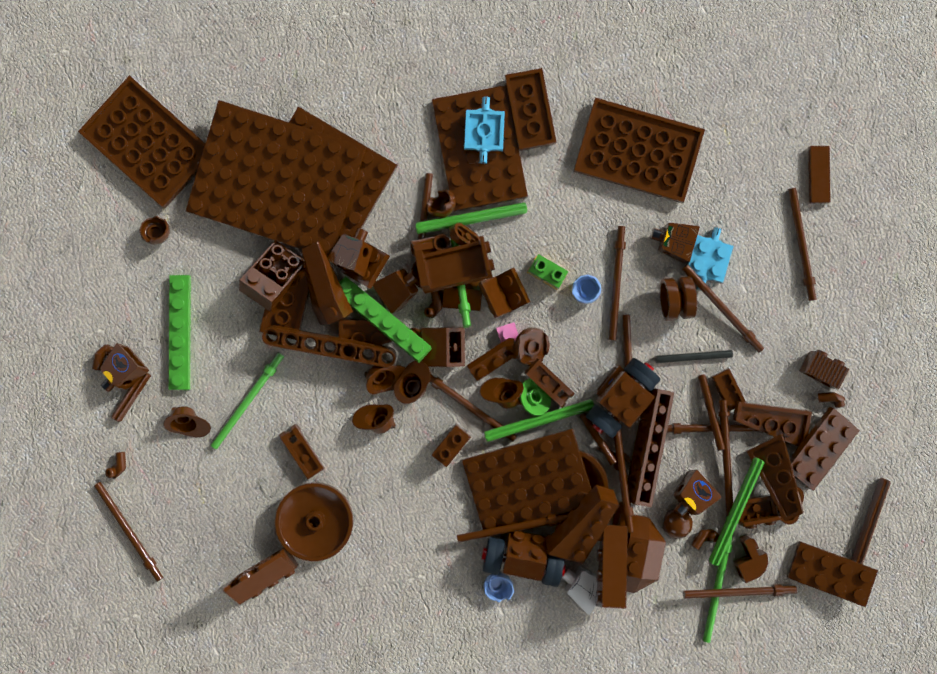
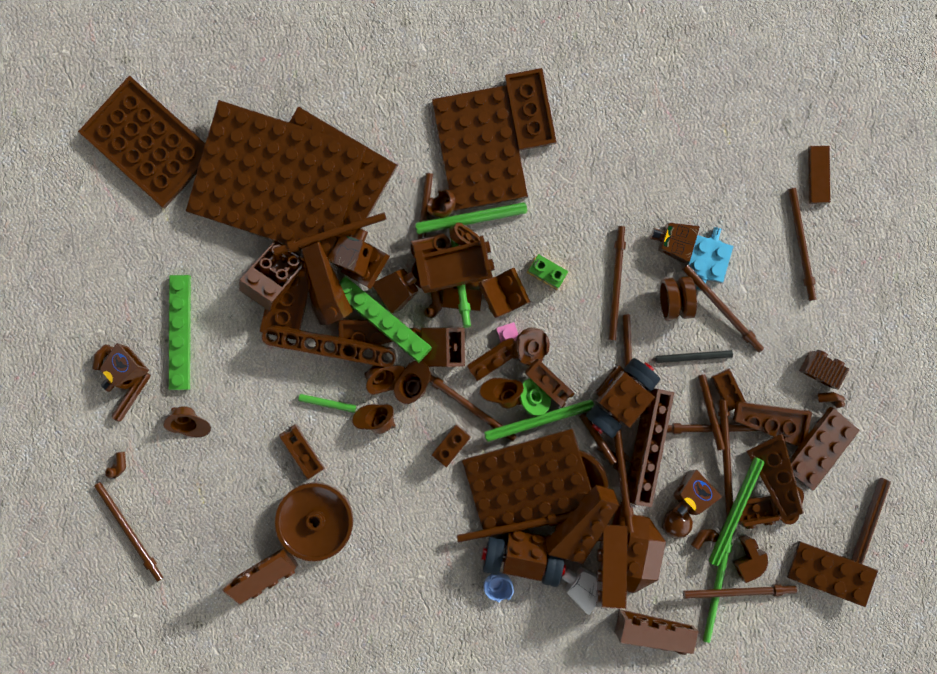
(154, 230): reddish brown hair -> none
(269, 370): bright green bar -> none
(294, 245): none -> reddish brown bar
(327, 403): none -> bright green bar
(484, 130): medium azure plate -> none
(586, 289): light blue hair -> none
(639, 150): reddish brown plate -> none
(655, 632): none -> reddish brown wedge

